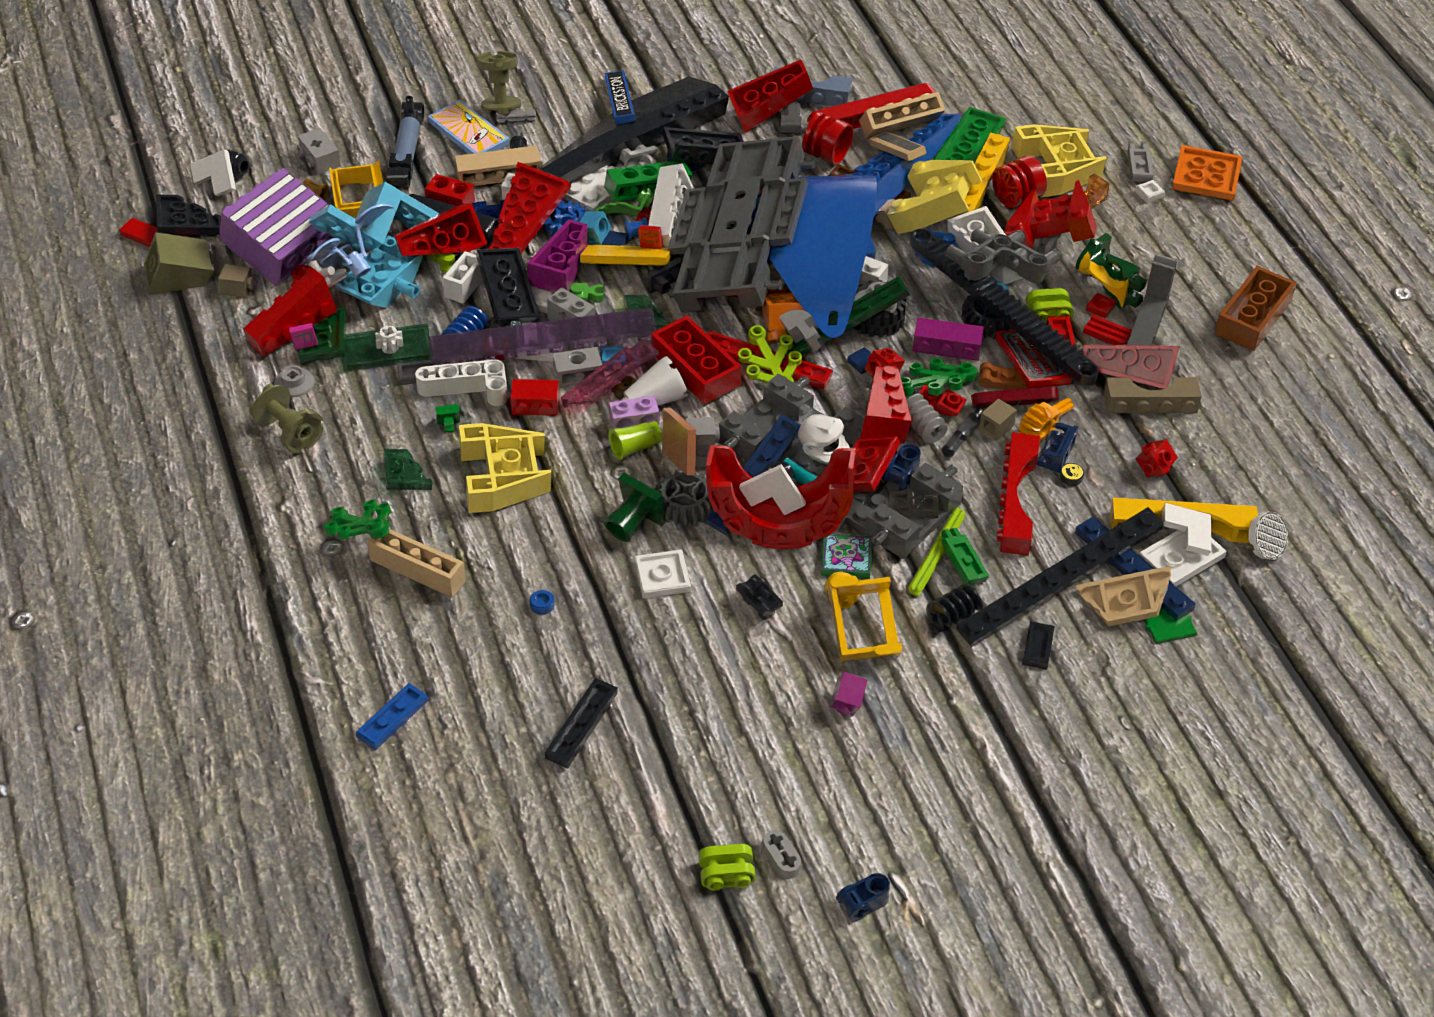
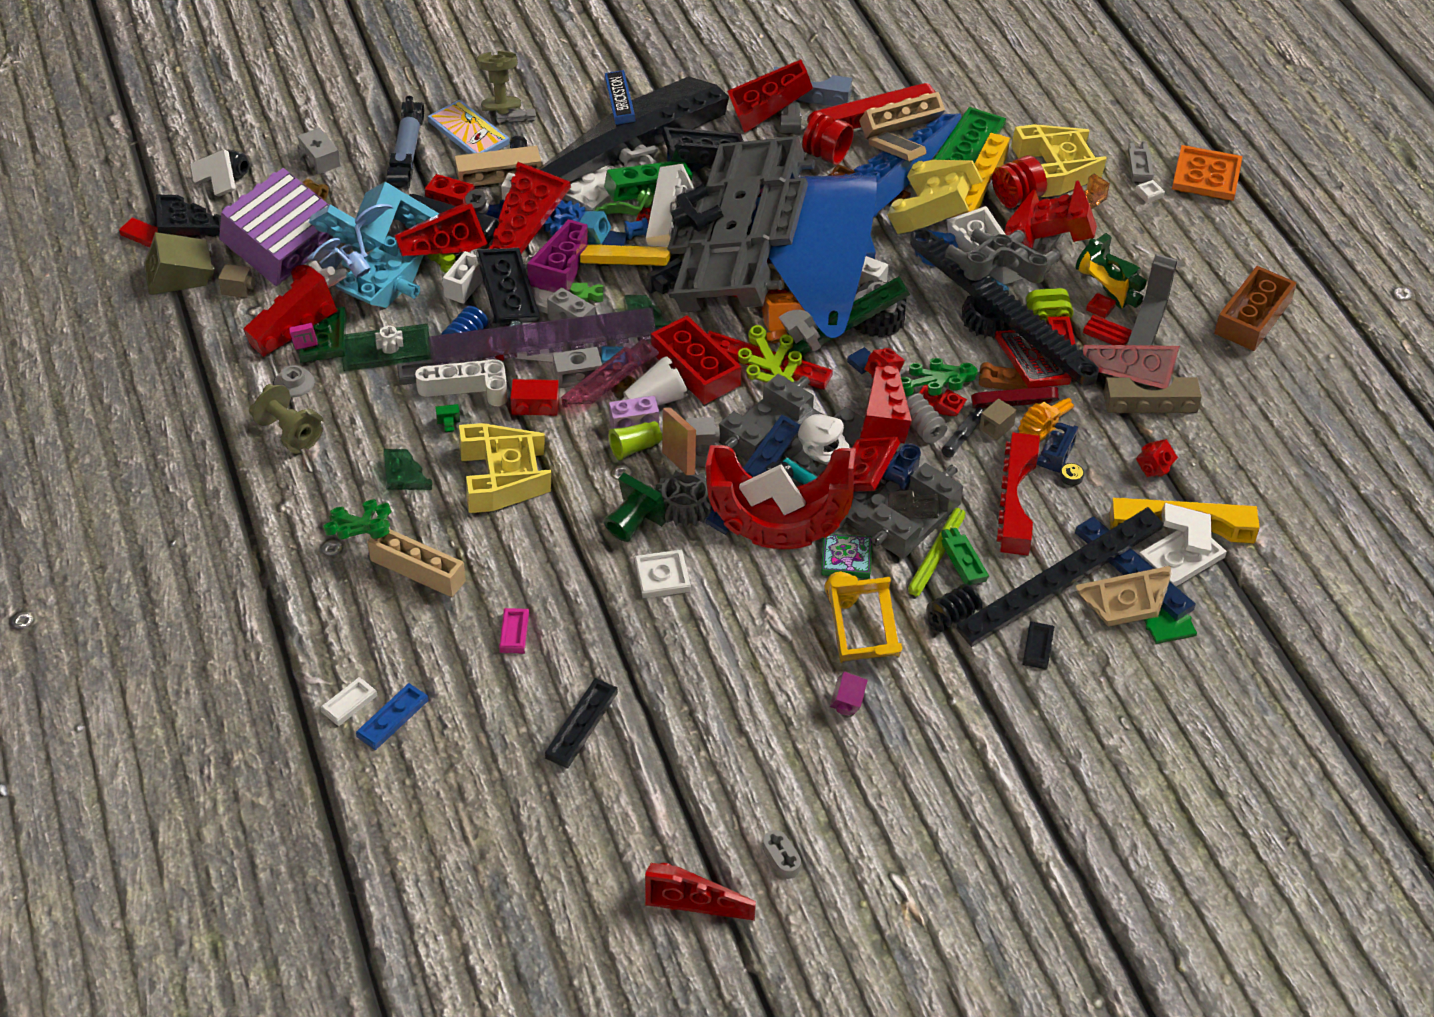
(348, 701): none -> white tile
(351, 175): yellow piece -> none
(478, 195): none -> flat silver wheel
(514, 630): none -> dark pink tile
(542, 602): blue tile -> none
(650, 237): red tile -> none
(682, 890): none -> red wedge
(687, 214): none -> black connector
(726, 866): lime brick -> none
(759, 596): black hips -> none
(860, 898): dark blue piece -> none
(882, 214): tan tile -> none
(947, 339): magenta brick -> none
(1268, 535): tile -> none

